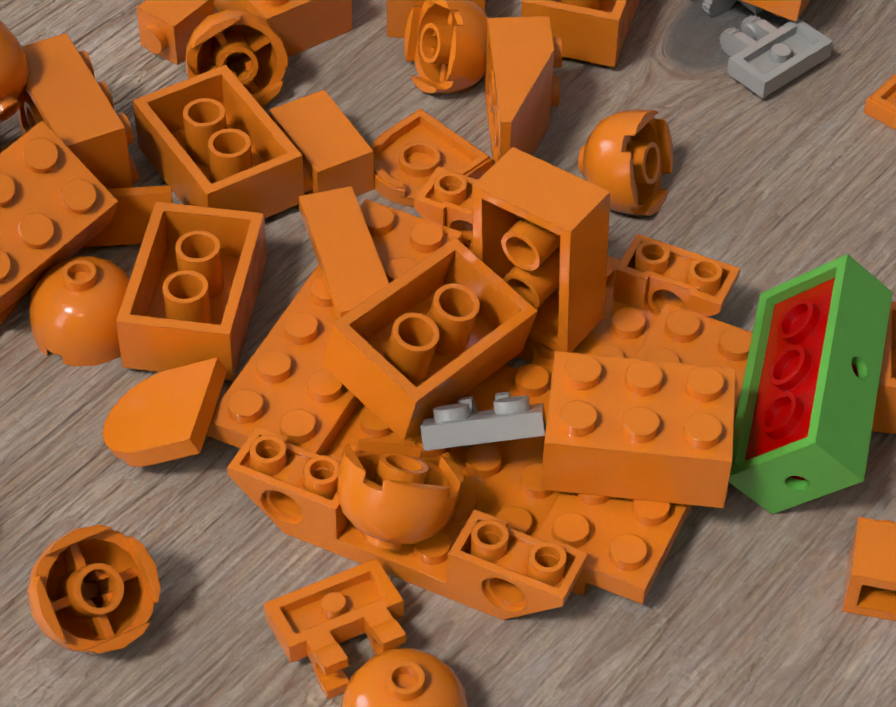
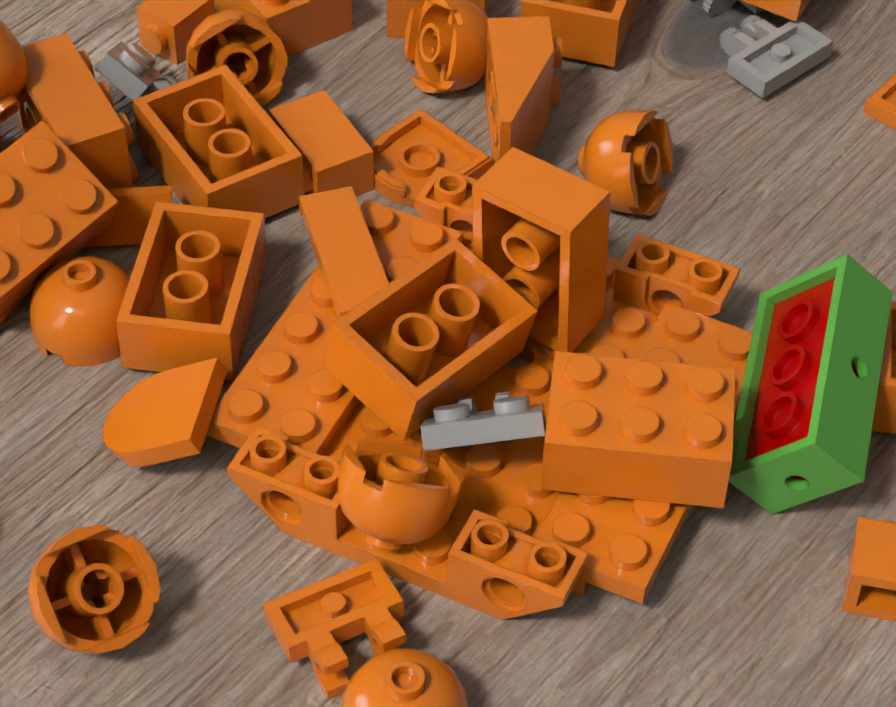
(132, 71): none -> light grey hinge

